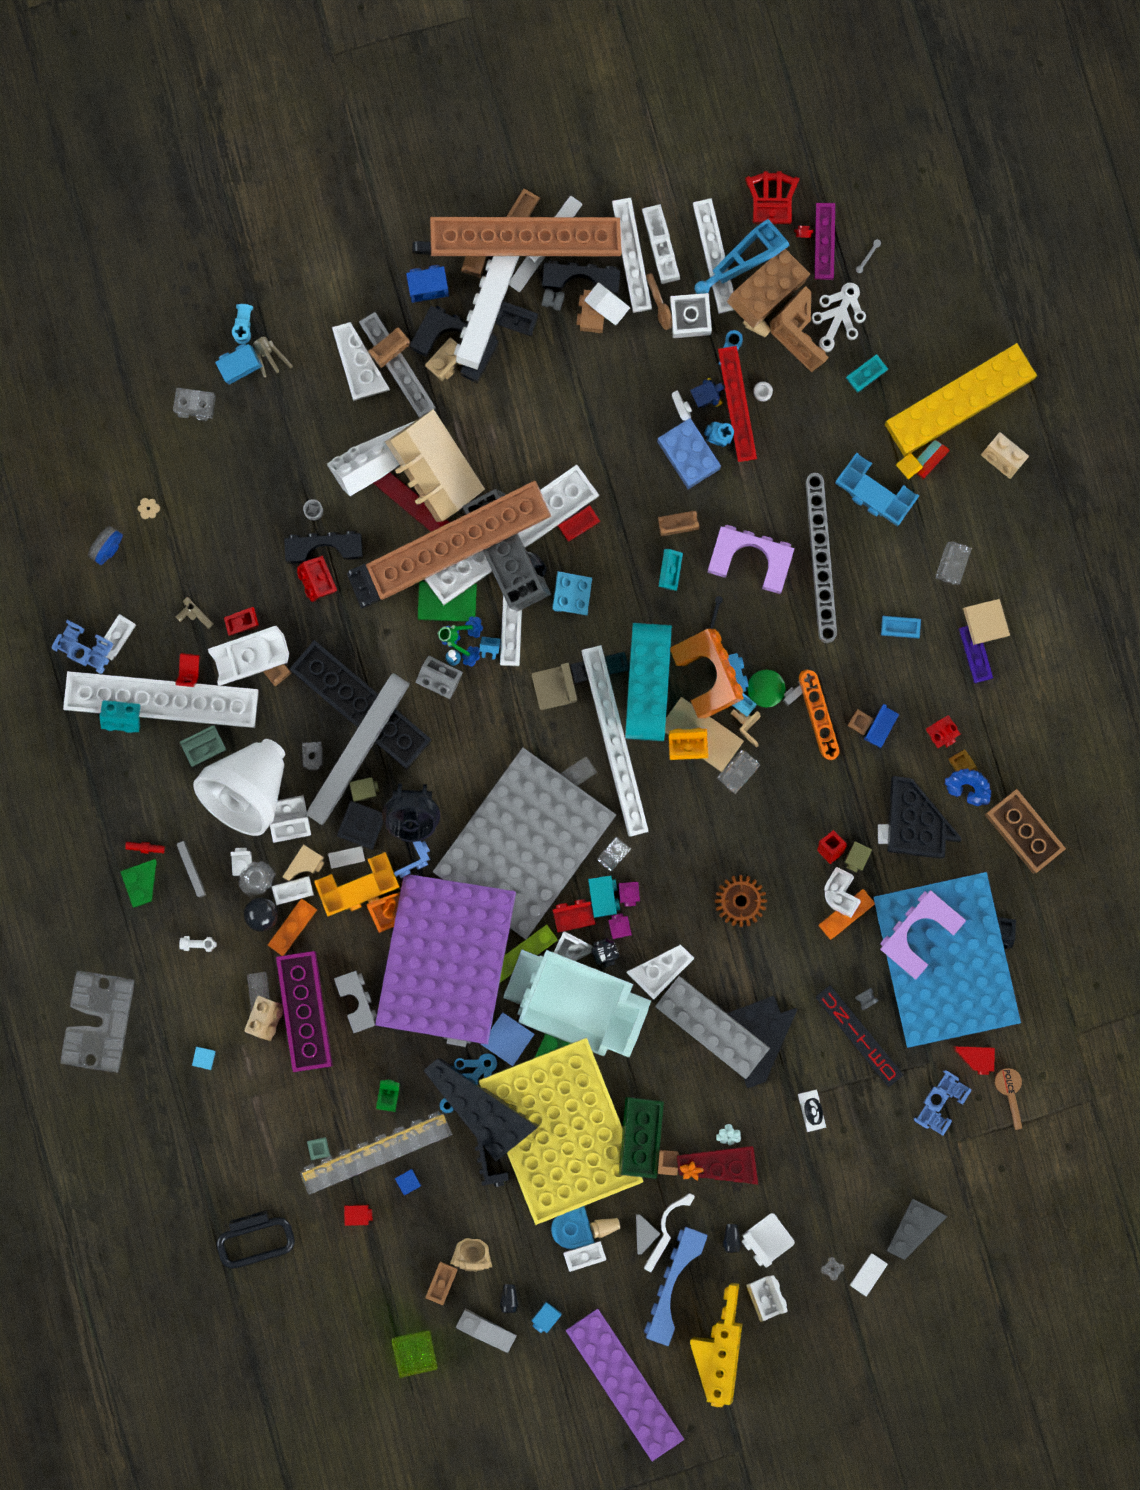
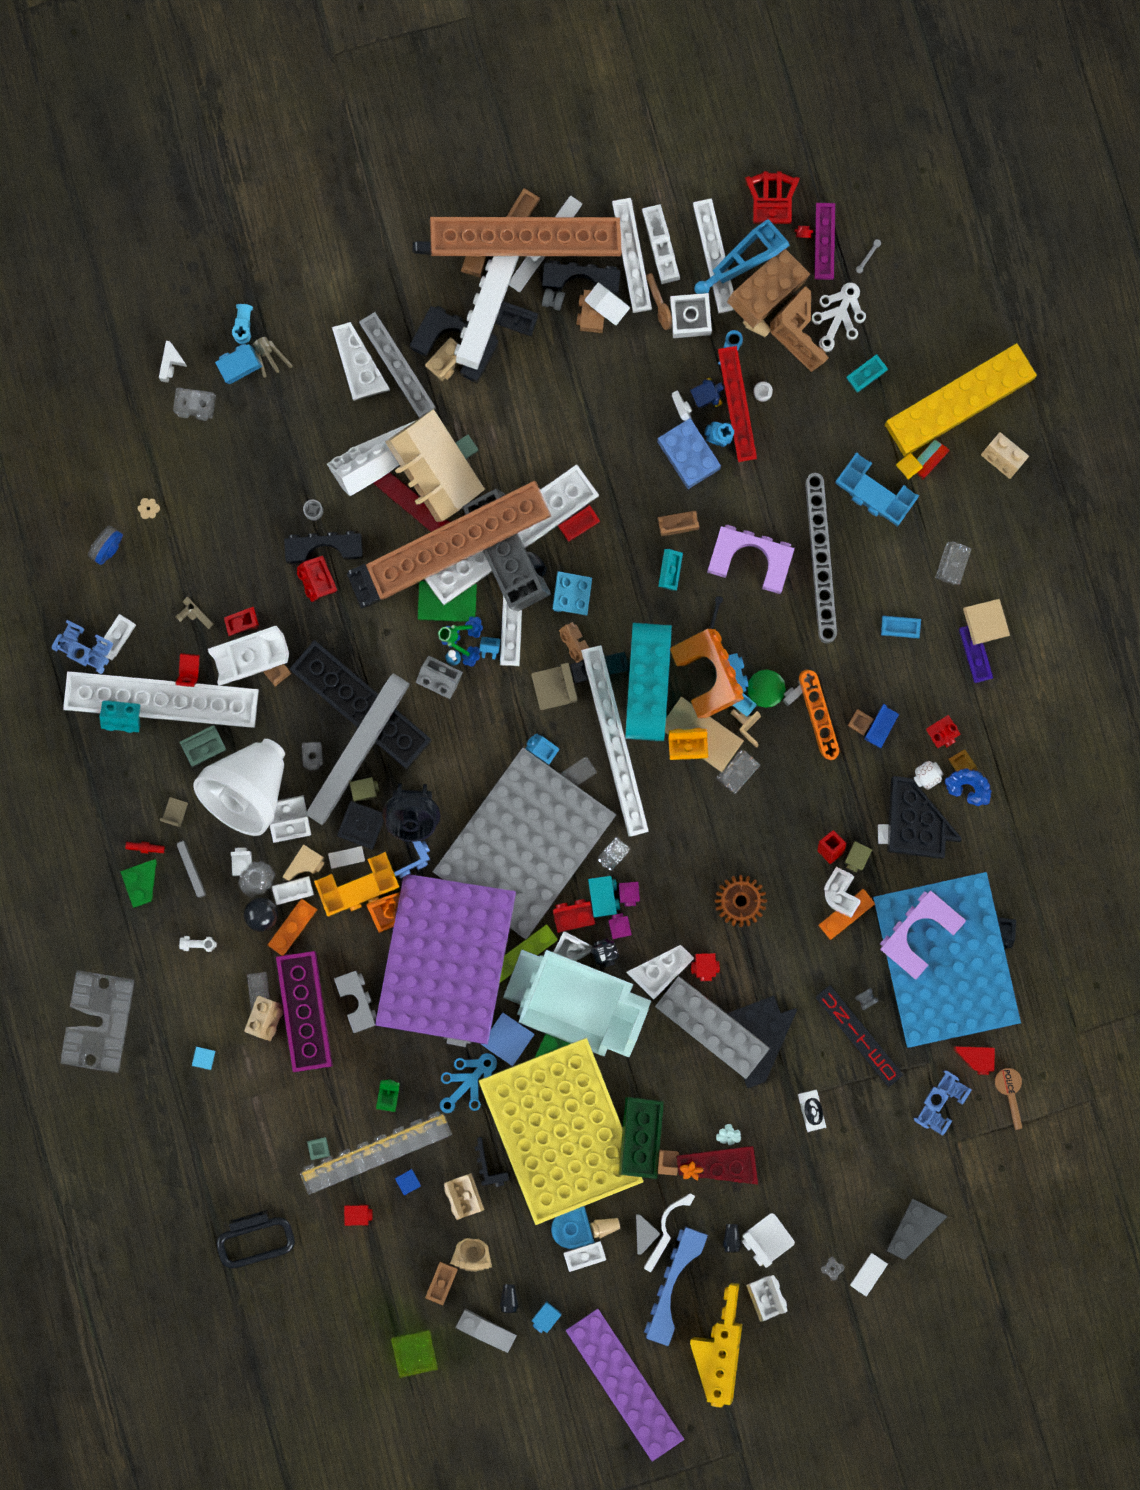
(169, 357): none -> white slope
(174, 812): none -> dark tan bracket
(389, 347): medium nougat hinge -> none
(427, 283): blue brick -> none
(463, 1196): none -> tan bracket
(467, 446): none -> sand green tile
(481, 1110): black wing -> none
(542, 748): none -> dark azure bracket
(569, 635): none -> medium nougat hinge
(705, 966): none -> red brick
(928, 775): none -> white head
(1025, 831): medium nougat brick -> none

